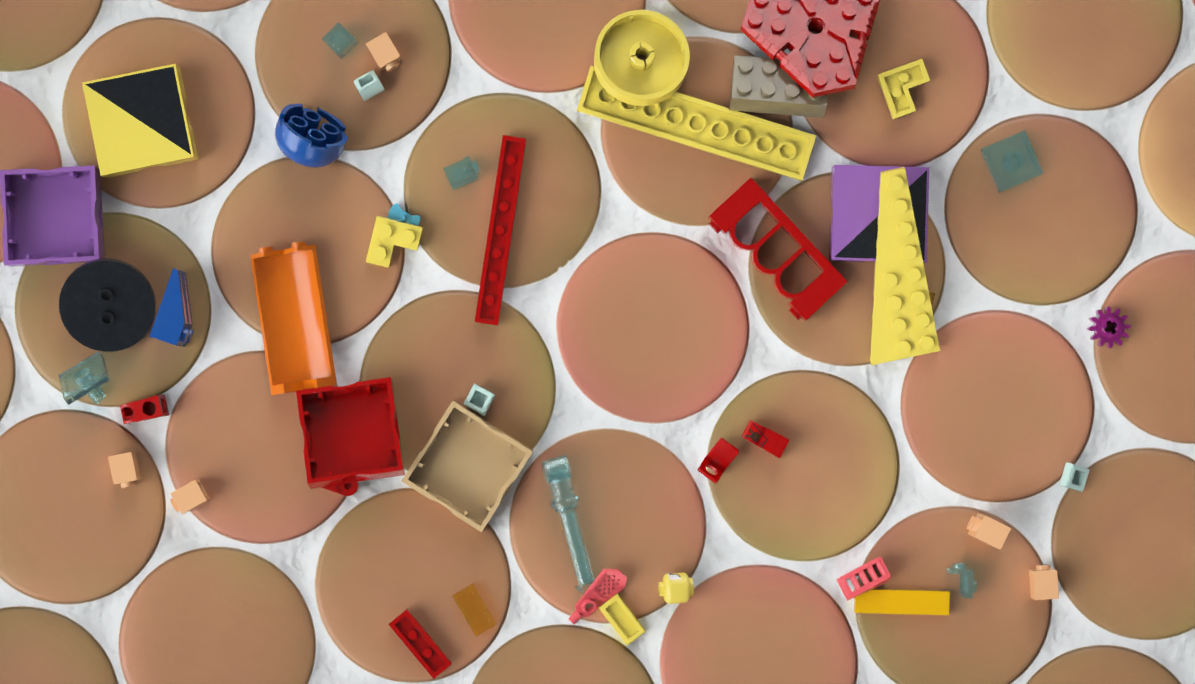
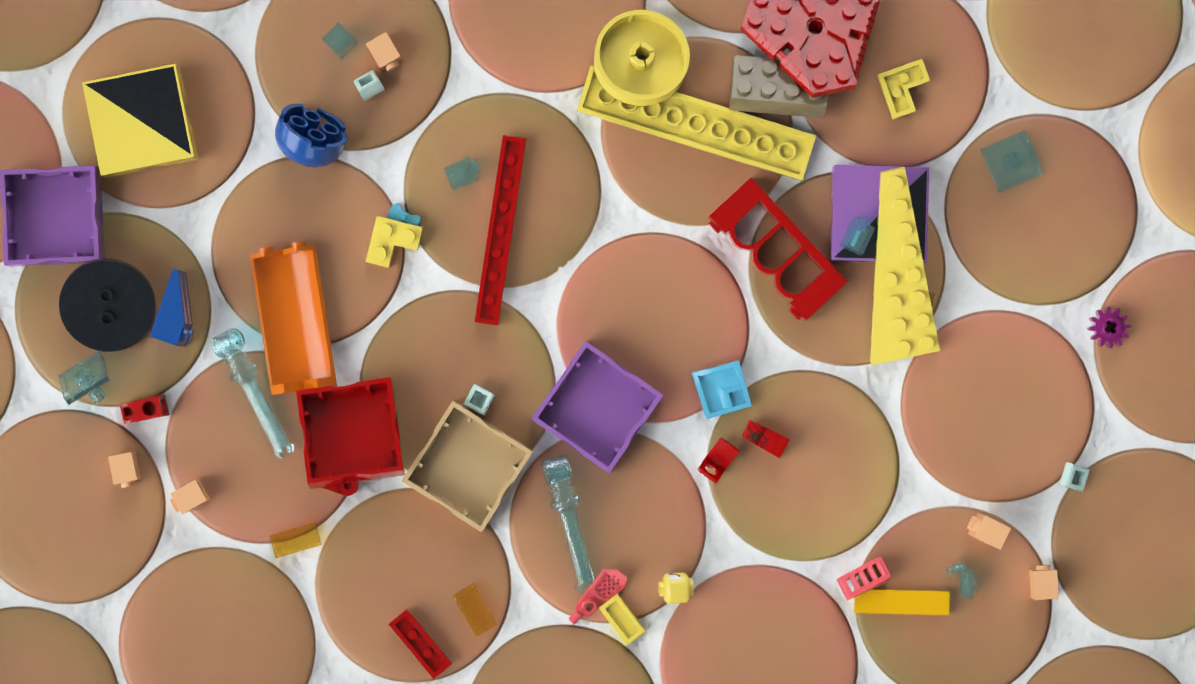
(230, 346): none -> clear light blue piece
(295, 540): none -> clear yellow tile
(597, 407): none -> medium lavender tile
(721, 389): none -> medium azure plate
(857, 235): none -> clear light blue brick

